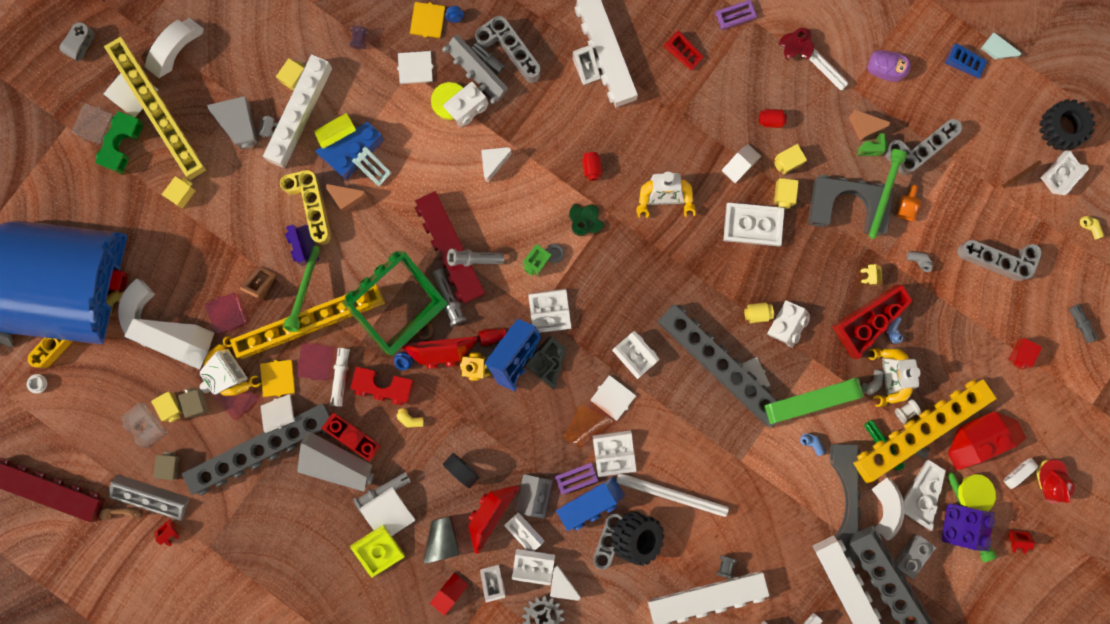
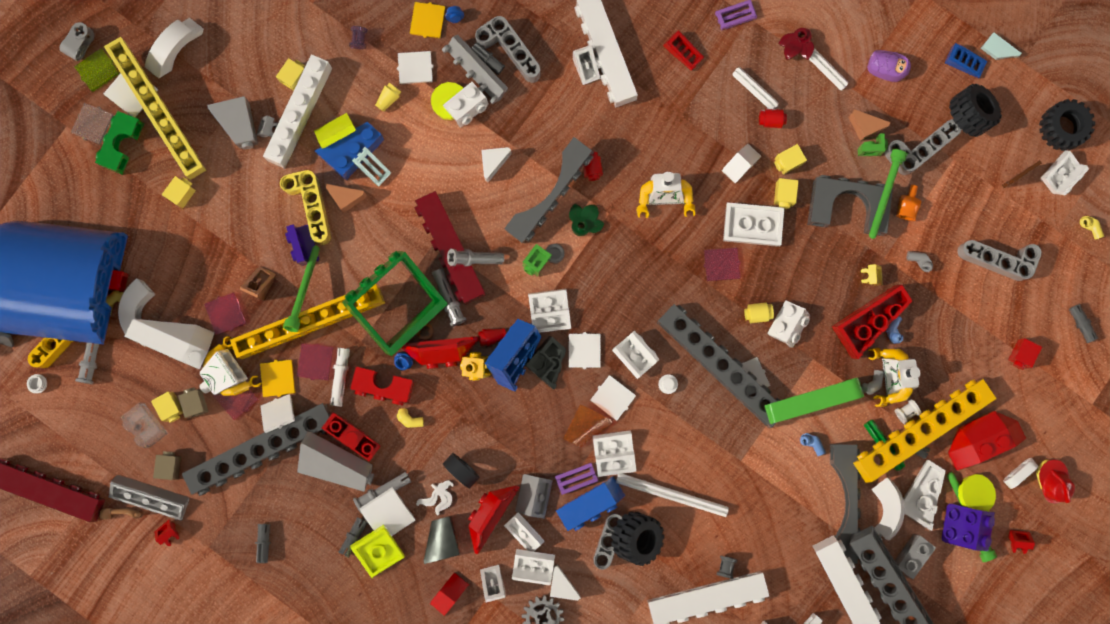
(88, 365): none -> light grey pin
(96, 70): none -> clear neon green piece
(263, 543): none -> dark grey axle
(353, 536): none -> dark grey pin
(387, 97): none -> light yellow cone
(446, 497): none -> white piece
(573, 159): none -> dark grey arch
(584, 350): none -> white piece
(668, 384): none -> white plate
(722, 264): none -> clear pink piece
(755, 88): none -> white axle
(975, 110): none -> black tyre

